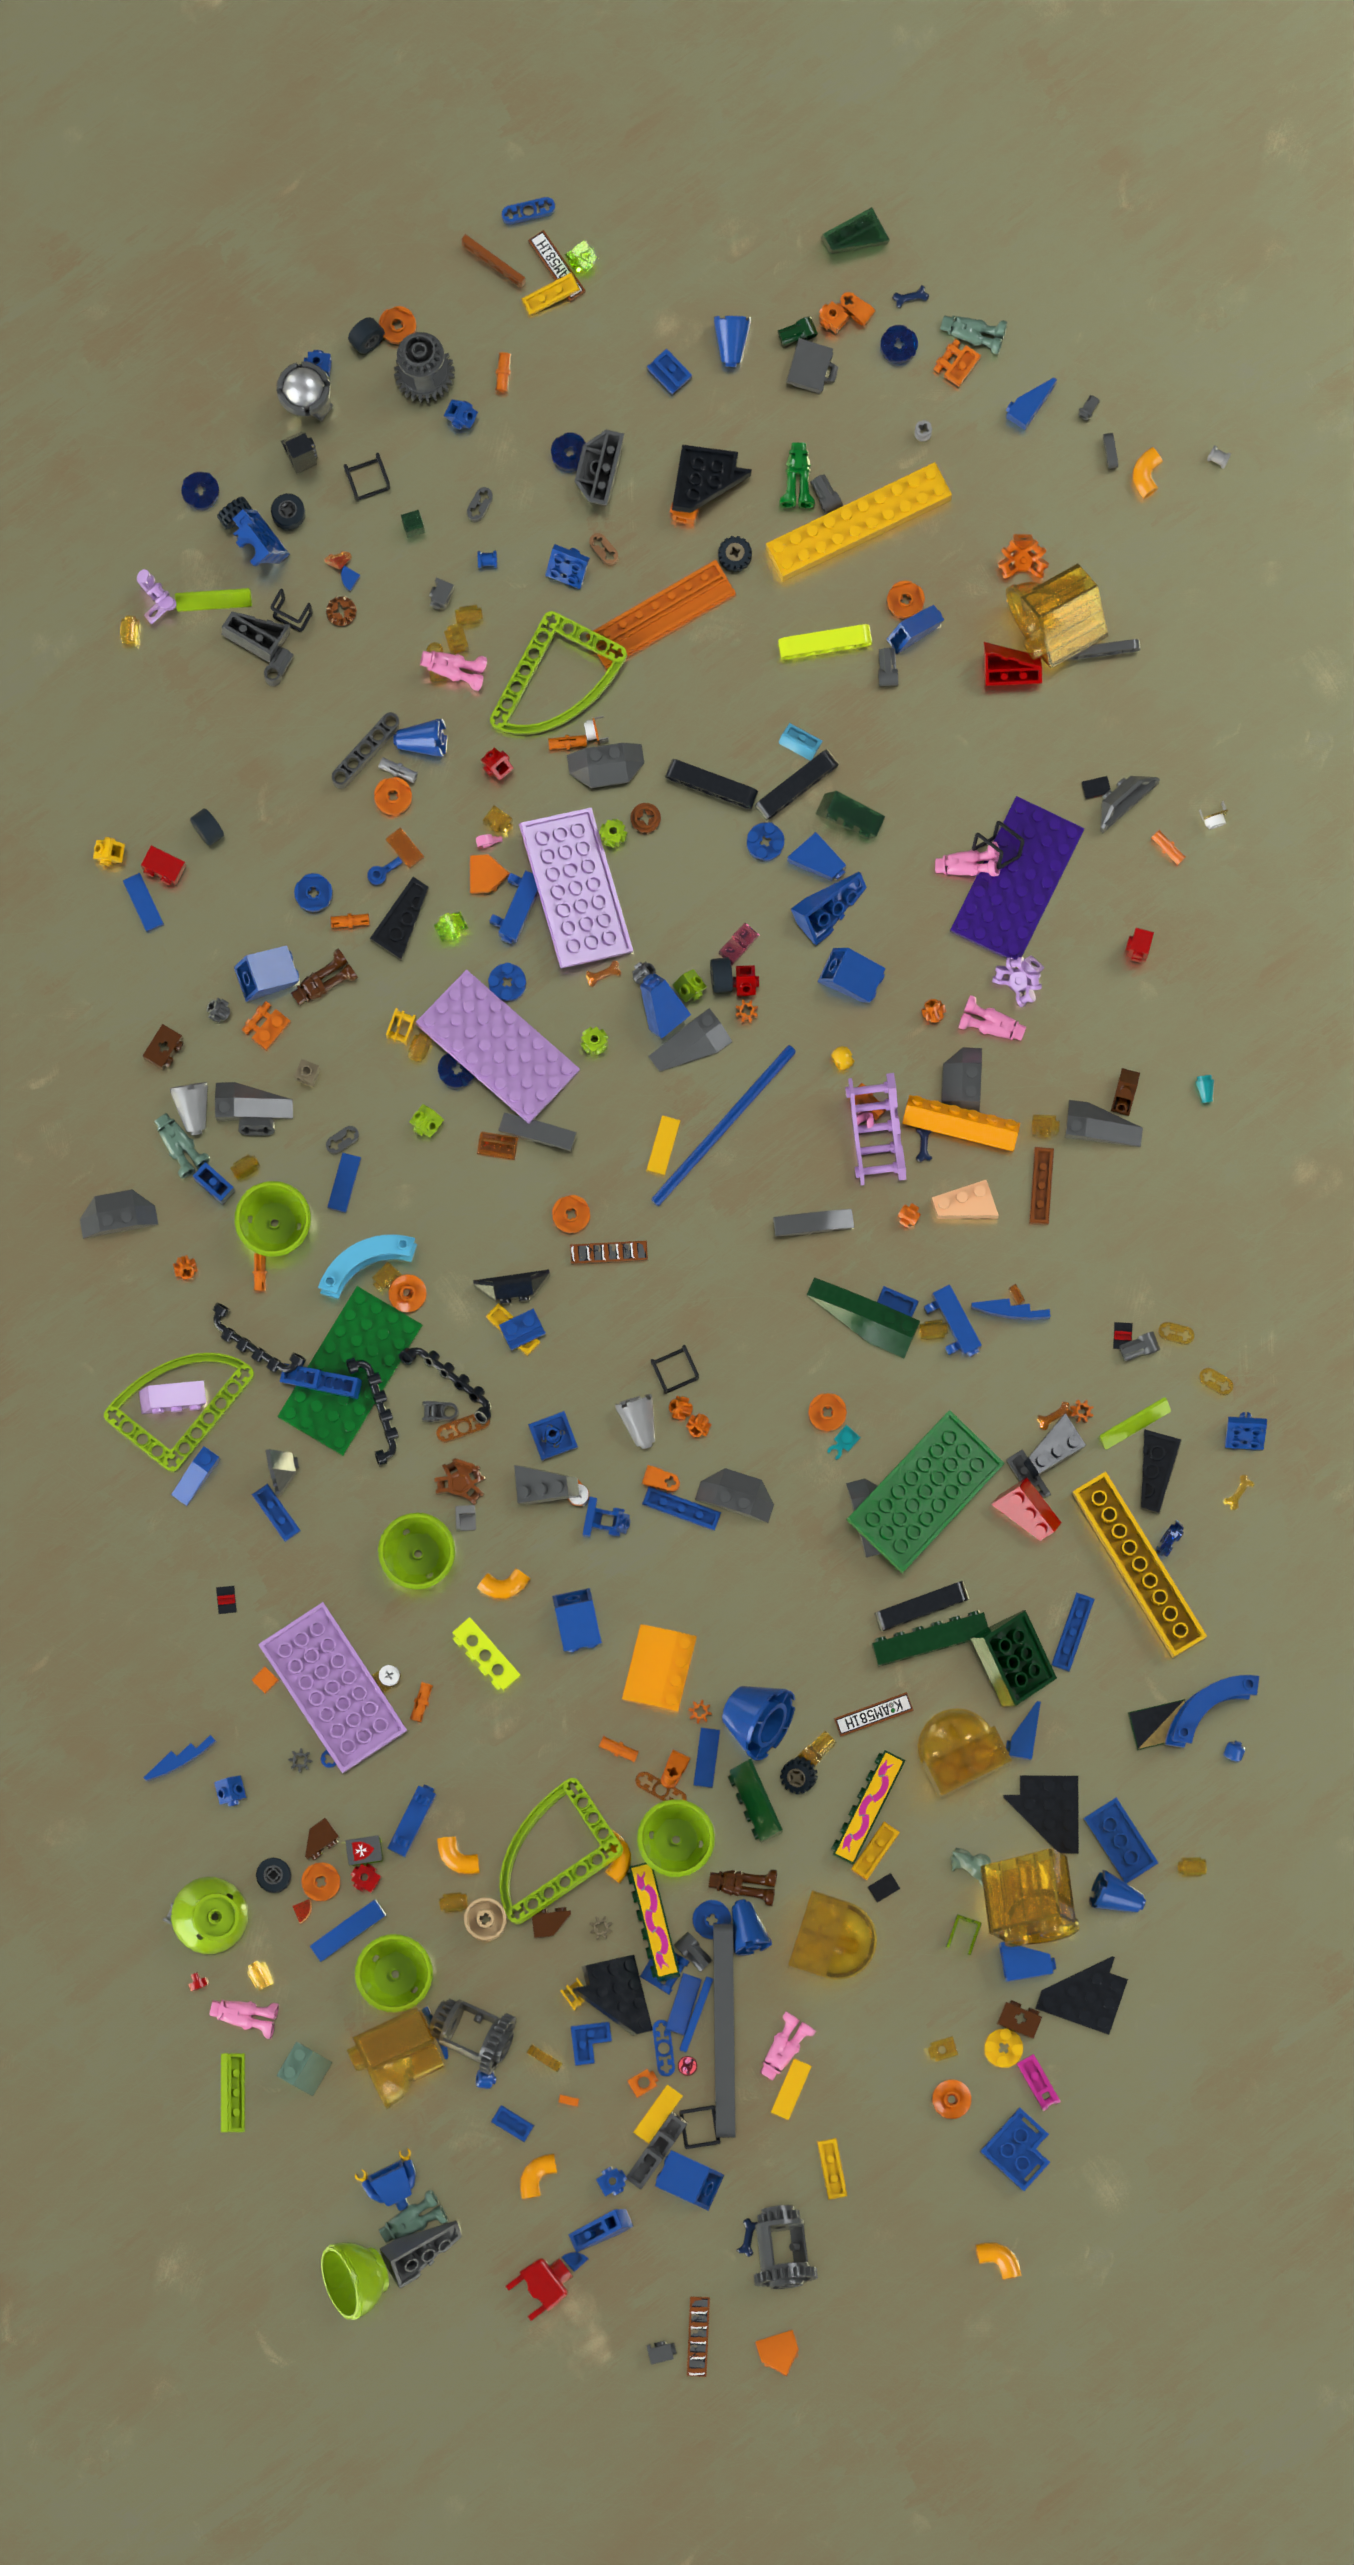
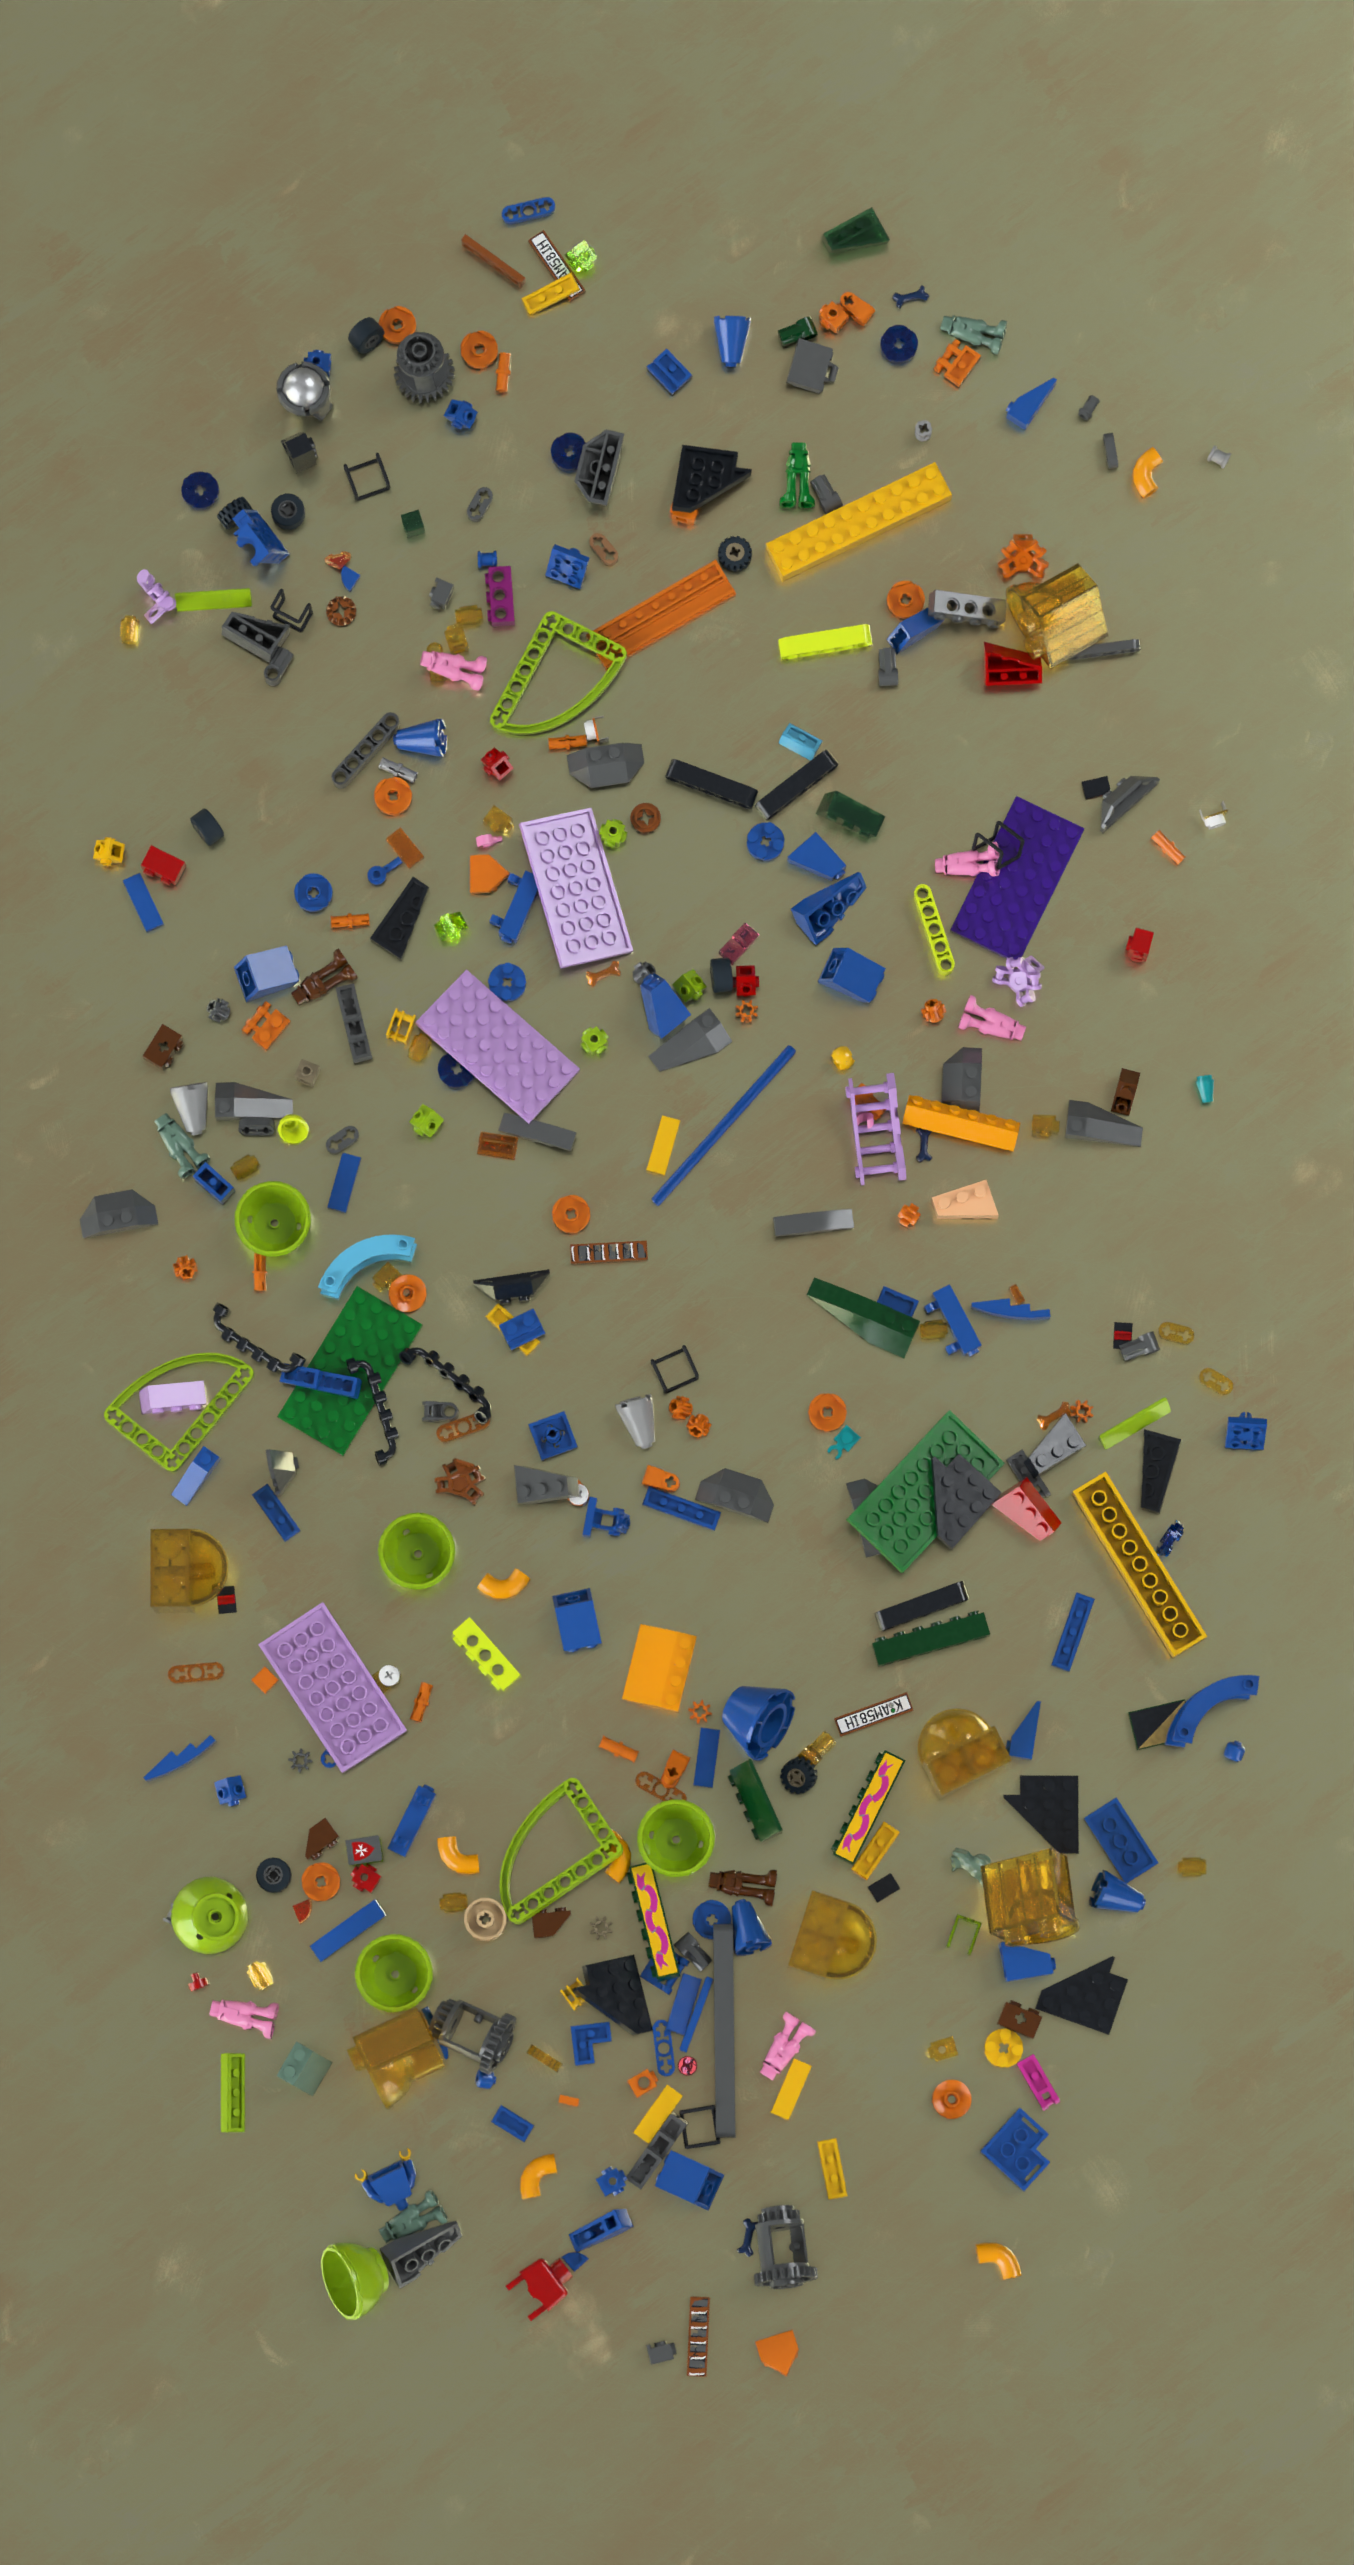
(185, 1569): none -> clear yellow piece
(210, 1666): none -> clear orange beam
(293, 1128): none -> neon yellow piece
(353, 1023): none -> dark grey slope
(465, 1518): light grey panel -> none
(480, 360): none -> orange plate
(506, 604): none -> magenta brick
(934, 920): none -> neon yellow beam
(959, 1498): none -> black wing
(995, 608): none -> dark grey brick
(1014, 1659): dark green slope -> none
(1041, 1185): dark orange tile -> none
(1244, 1484): clear yellow piece -> none

